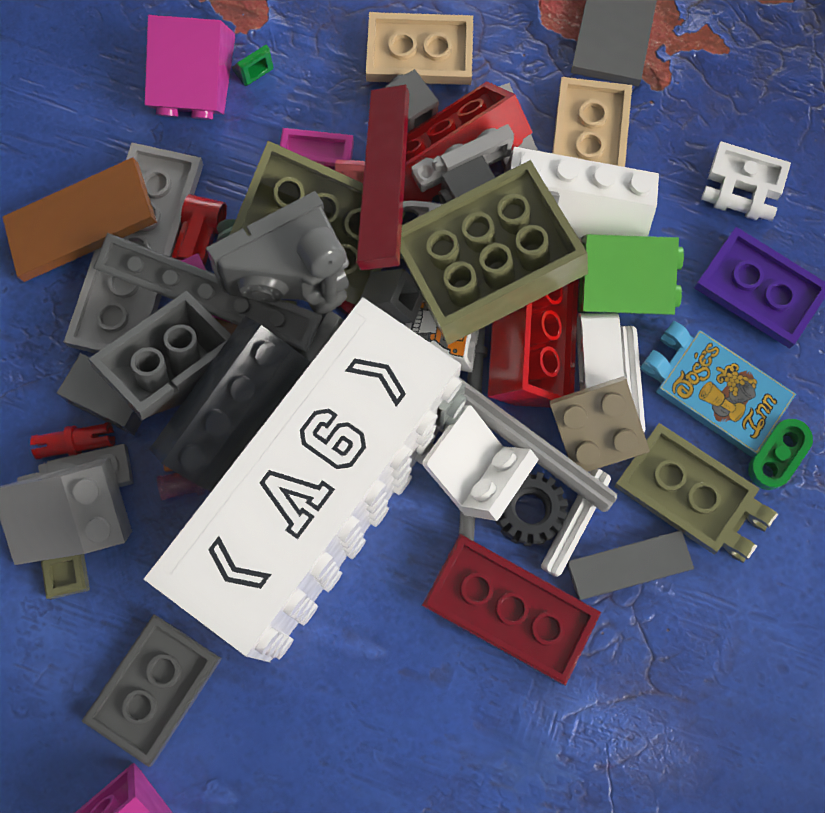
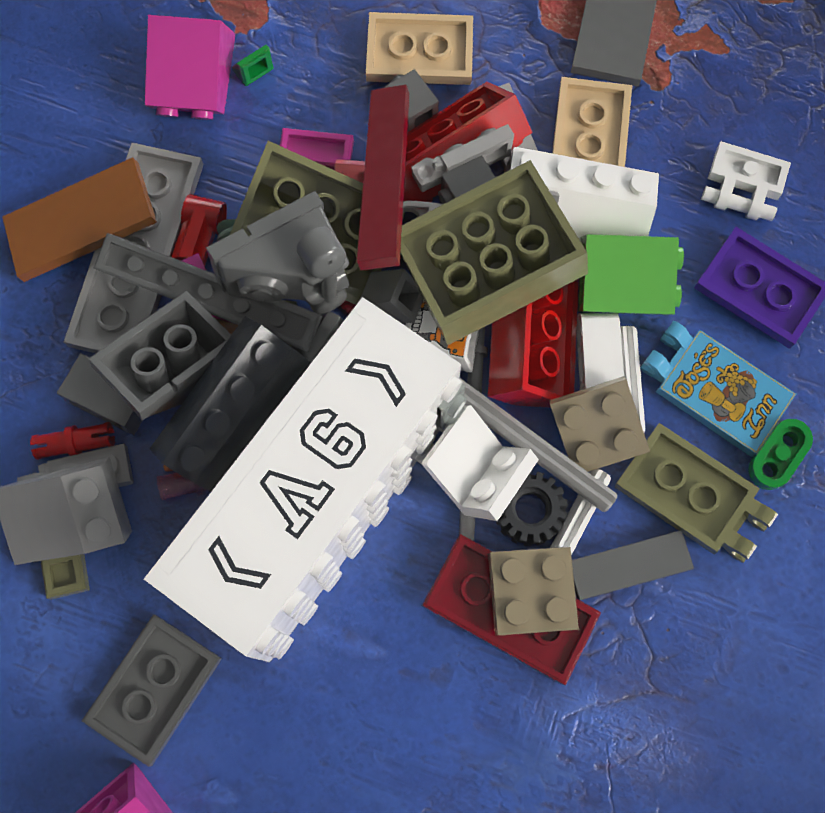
(533, 591): none -> dark tan plate

